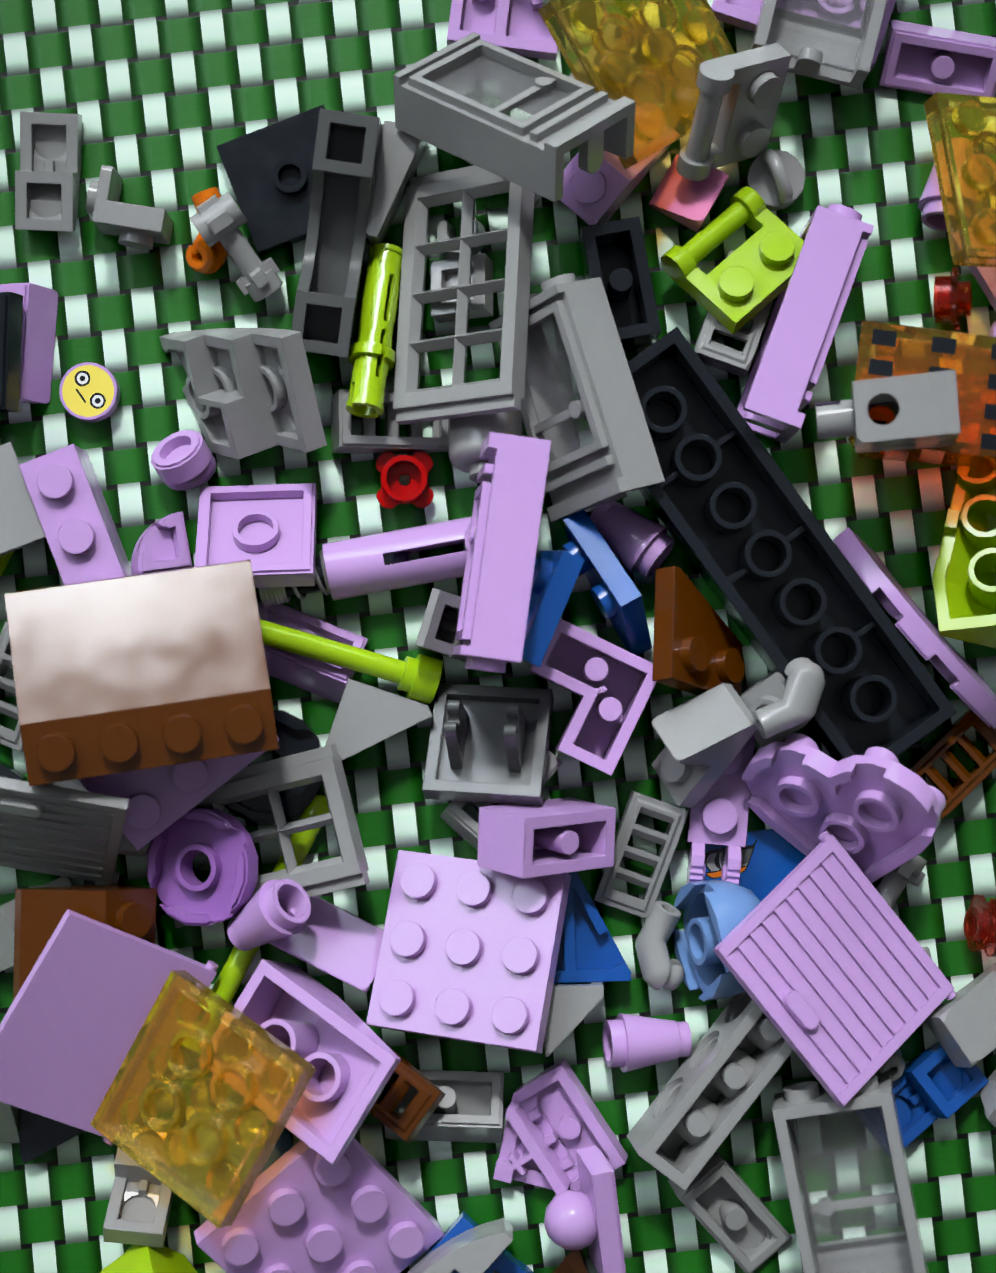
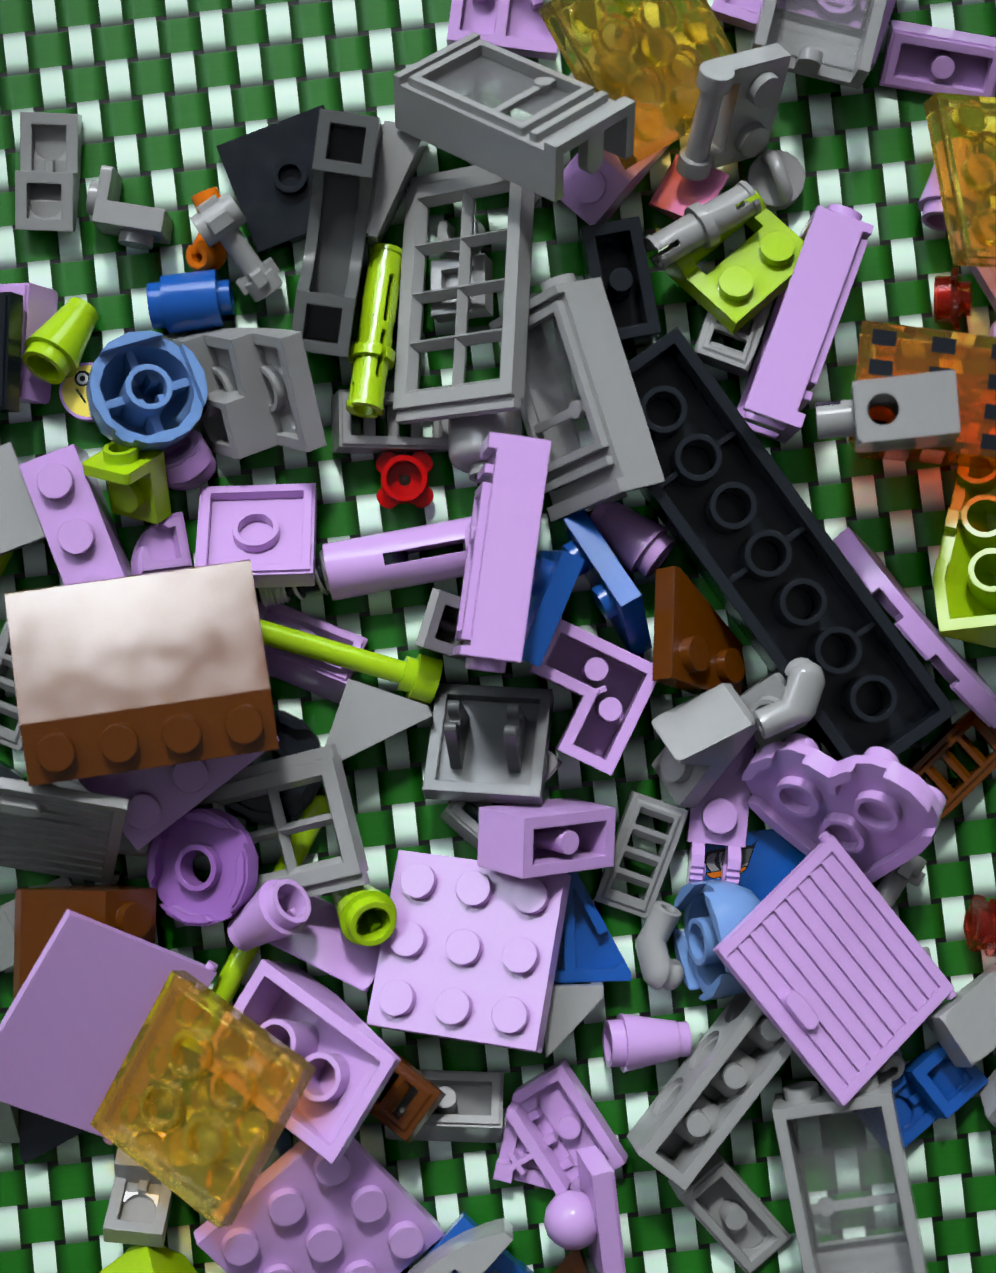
(60, 342): none -> lime cone
(134, 481): none -> lime bracket
(146, 391): none -> medium blue cylinder
(189, 301): none -> blue brick
(365, 914): none -> lime cone
(702, 225): none -> light grey pin

